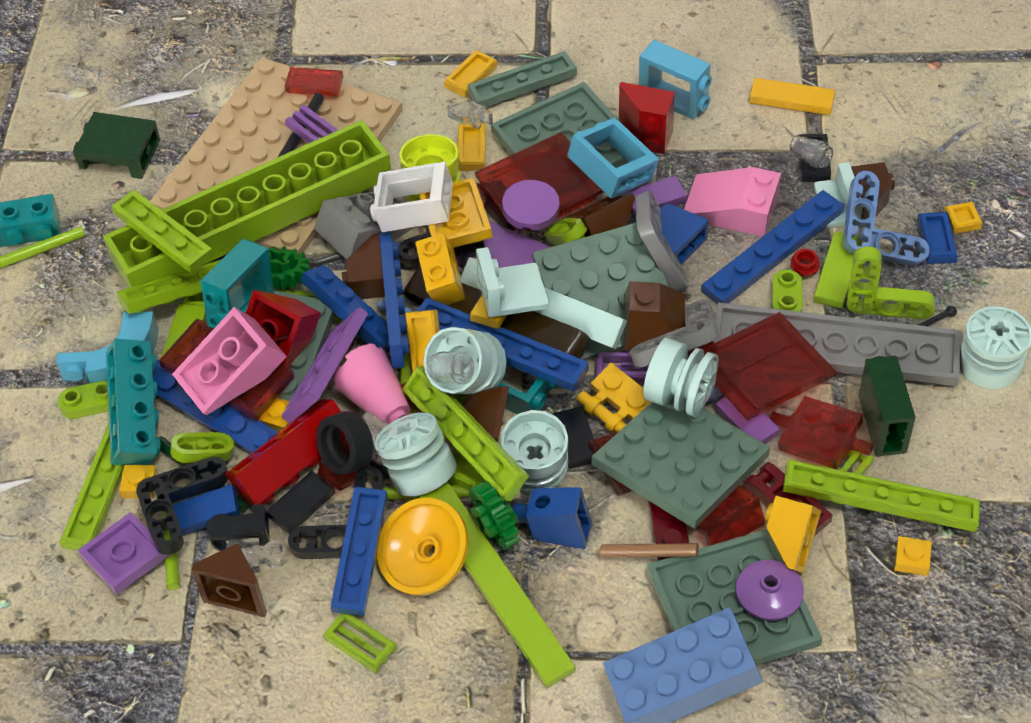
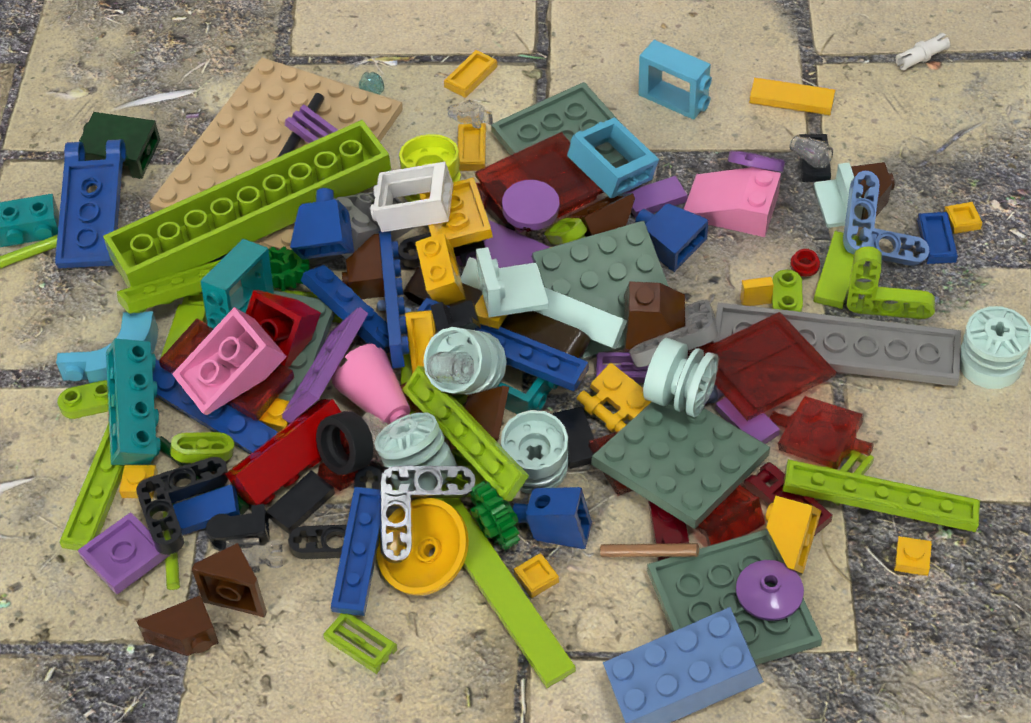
(86, 215): none -> blue hinge
(162, 231): lime plate -> none
(180, 628): none -> reddish brown slope
(314, 81): clear red tile -> none
(322, 228): none -> blue torso
(371, 82): none -> clear light blue plate
(403, 496): none -> beam
(459, 315): none -> black panel
(522, 79): sand green plate -> none
(536, 575): none -> yellow tile
(647, 114): red slope -> none
(650, 230): light grey beam -> none
(756, 160): none -> medium lavender tile
(757, 291): none -> yellow tile
(772, 248): blue plate -> none
(886, 406): dark green brick -> none
(922, 51): none -> white pin
(950, 311): black hinge -> none

